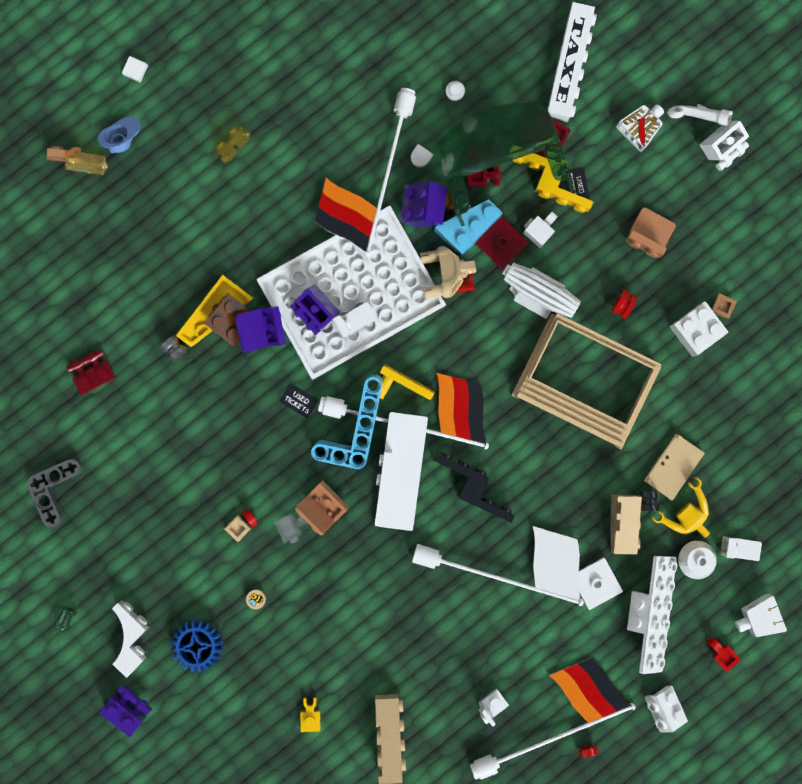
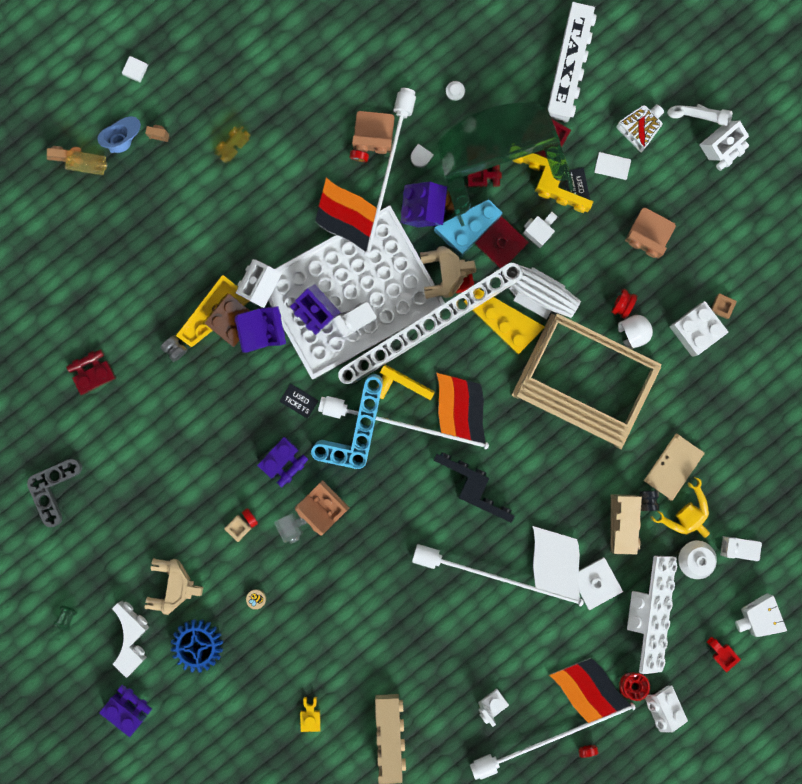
(157, 132): none -> medium nougat plate
(178, 587): none -> tan connector
(258, 283): none -> white brick
(279, 457): none -> dark purple brick
(359, 156): none -> red tile
(373, 132): none -> nougat bracket
(400, 471): white bracket -> none
(439, 323): none -> white beam
(509, 324): none -> yellow wing
(612, 166): none -> white sticker
(637, 330): none -> white helmet
(641, 683): none -> red wheel

